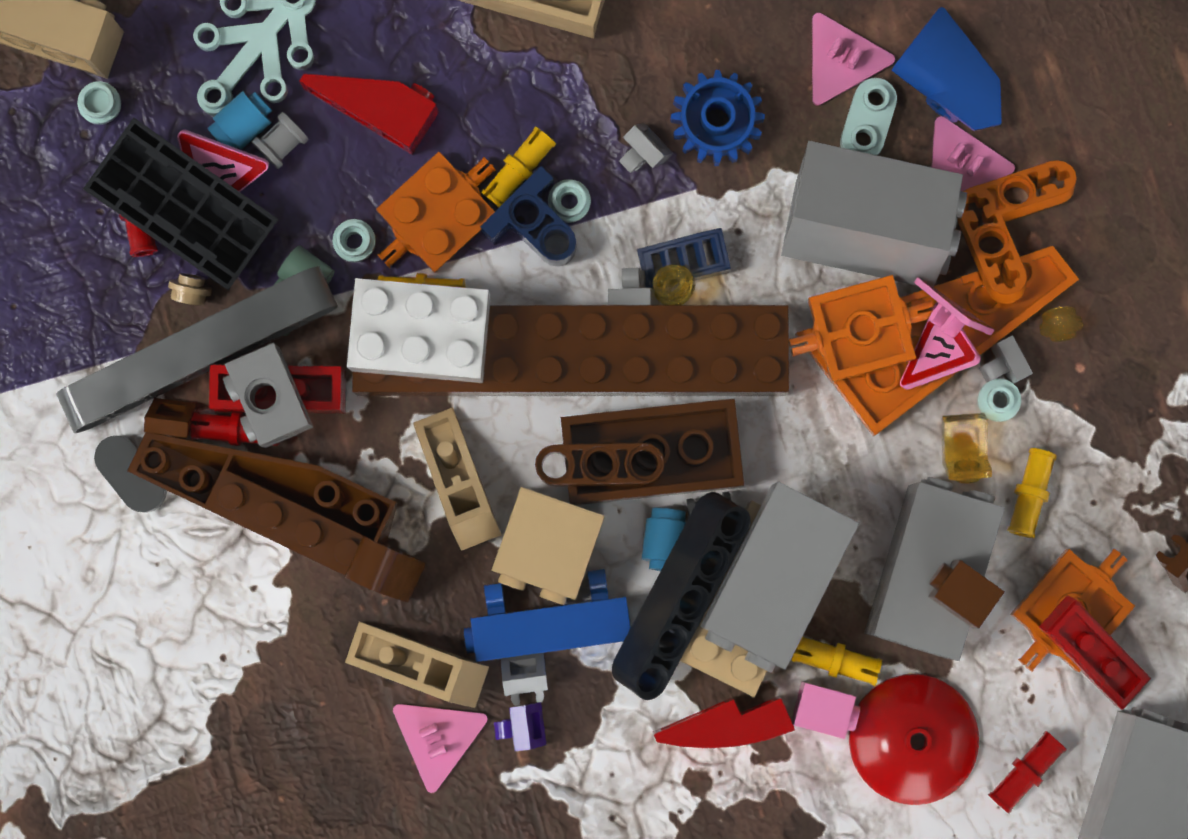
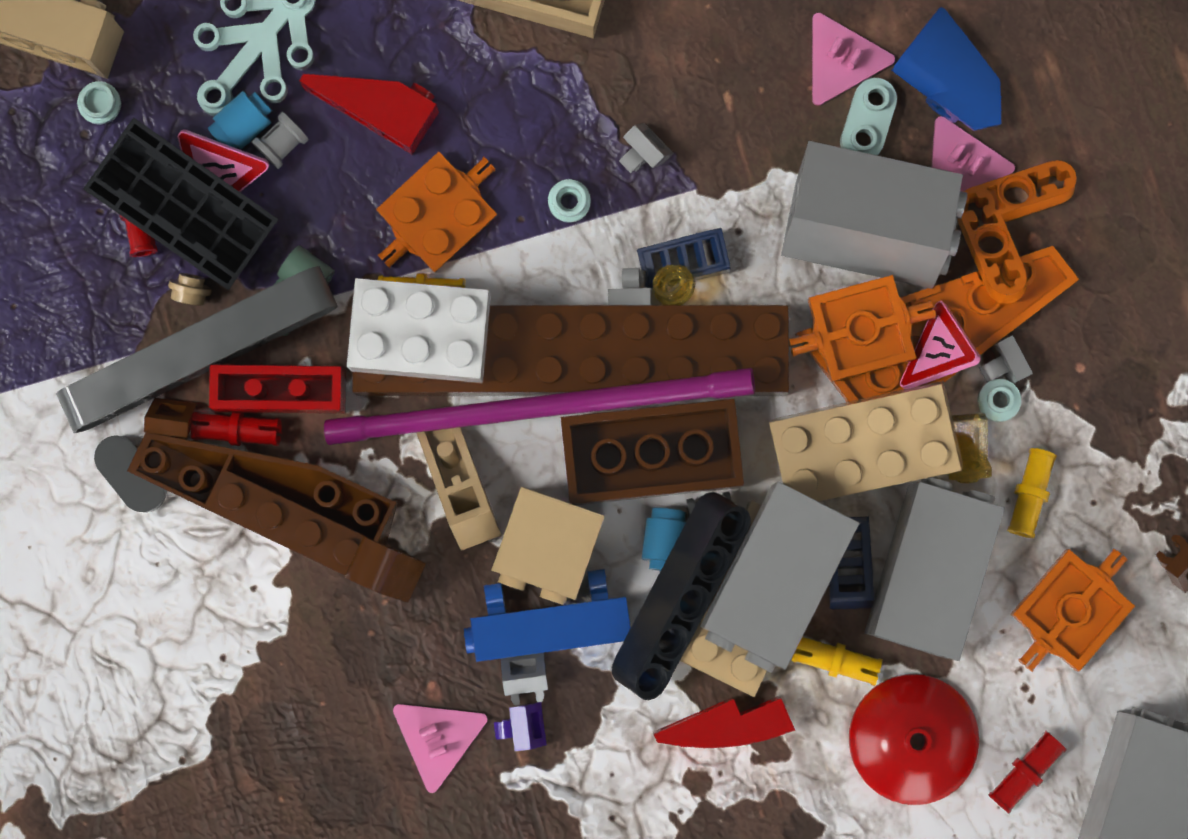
(287, 414): light grey brick -> none
(347, 229): light aqua plate -> none
(417, 665): tan slope -> none
(519, 167): yellow pin -> none
(538, 232): dark blue tile -> none
(619, 453): reddish brown beam -> none
(715, 385): none -> magenta piece
(722, 95): blue gear -> none
(825, 710): bright pink brick -> none
(861, 599): none -> dark blue slope
(868, 443): none -> tan brick
(950, 315): bright pink piece -> none
(964, 592): reddish brown brick -> none
(1060, 324): clear yellow plate -> none
(1094, 652): red tile -> none

